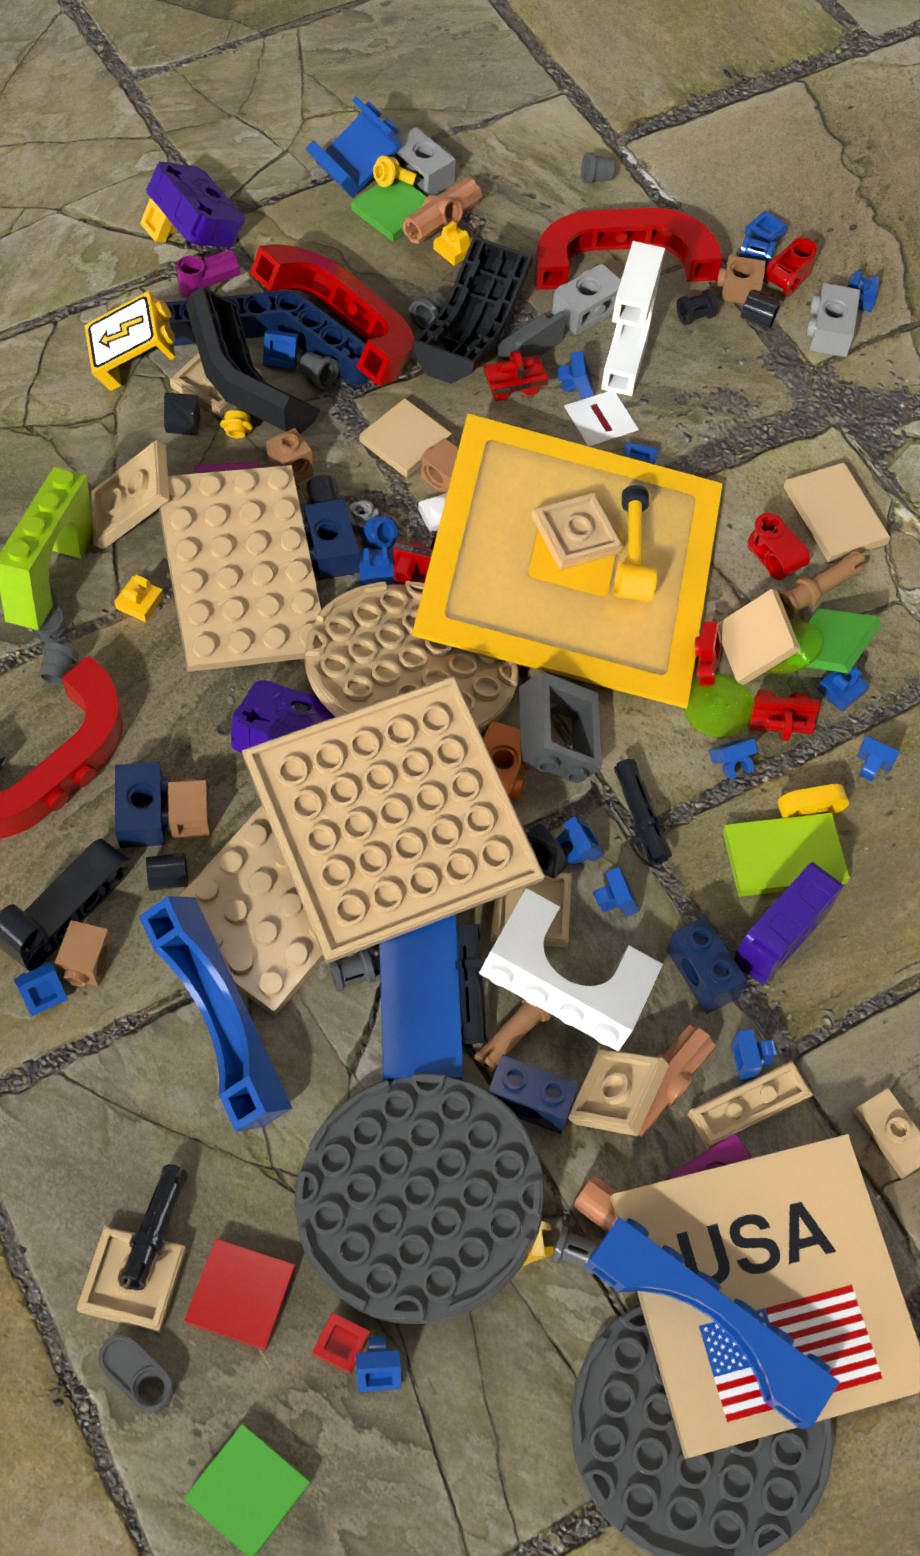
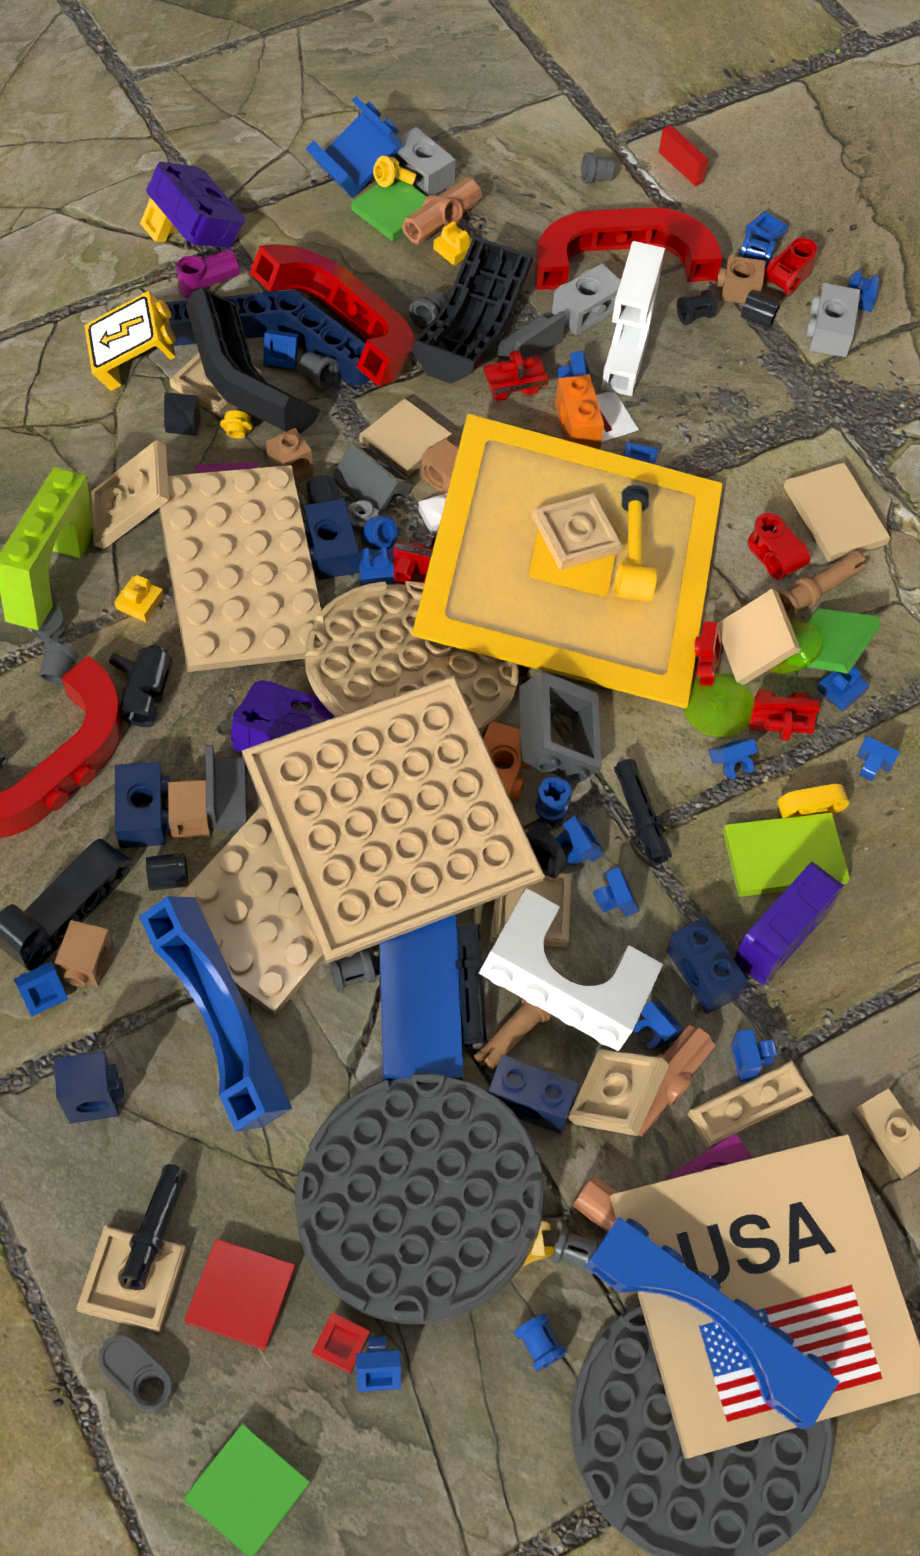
(88, 1087): none -> dark blue brick
(145, 685): none -> black piece
(225, 791): none -> dark grey panel
(370, 476): none -> dark grey panel
(540, 1342): none -> blue bush
(553, 799): none -> blue bush
(579, 411): none -> orange brick
(661, 1021): none -> blue tile
(683, 155): none -> red tile

